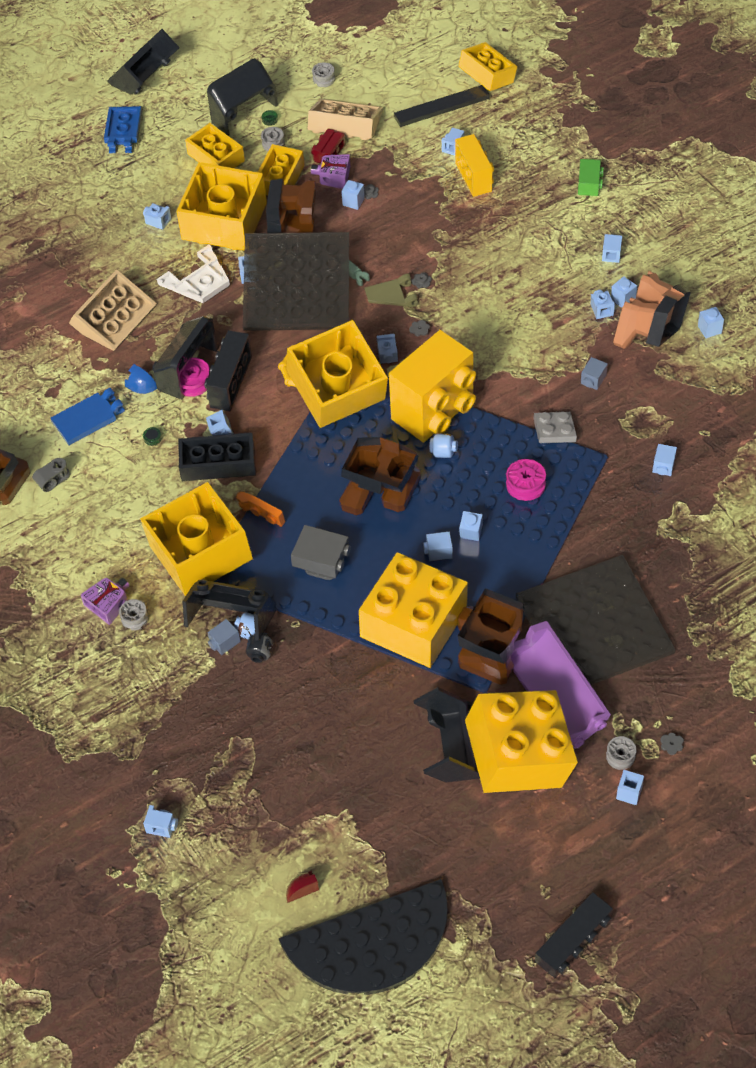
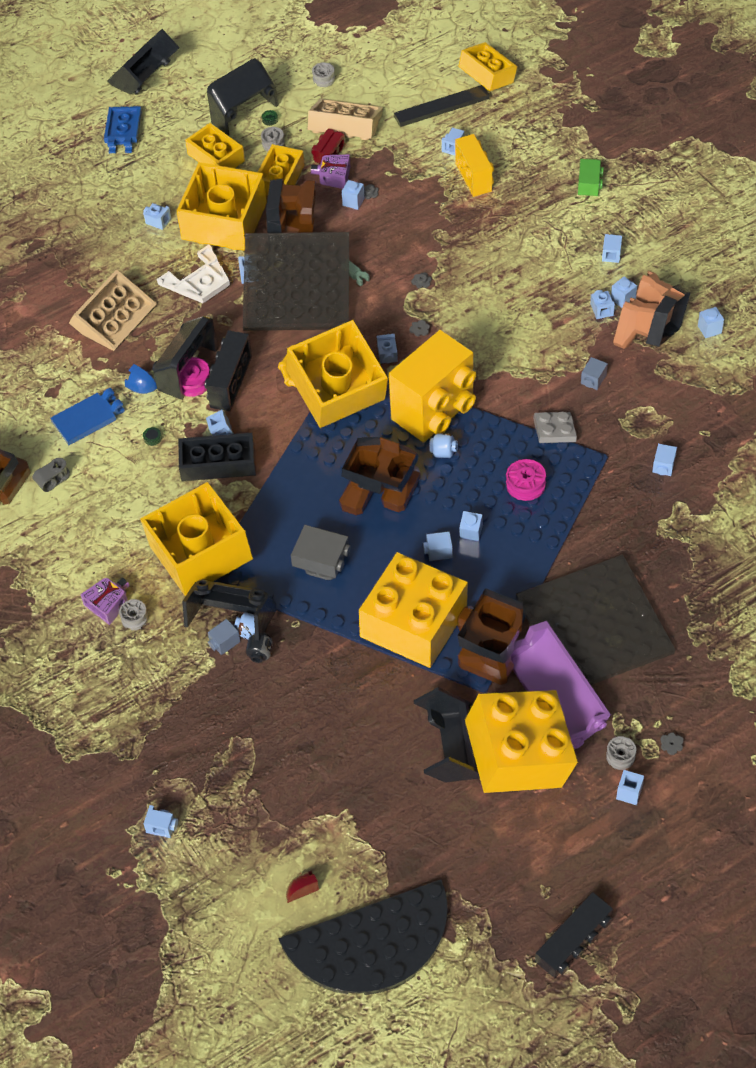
(260, 508): orange hinge -> none
(391, 293): olive flag -> none

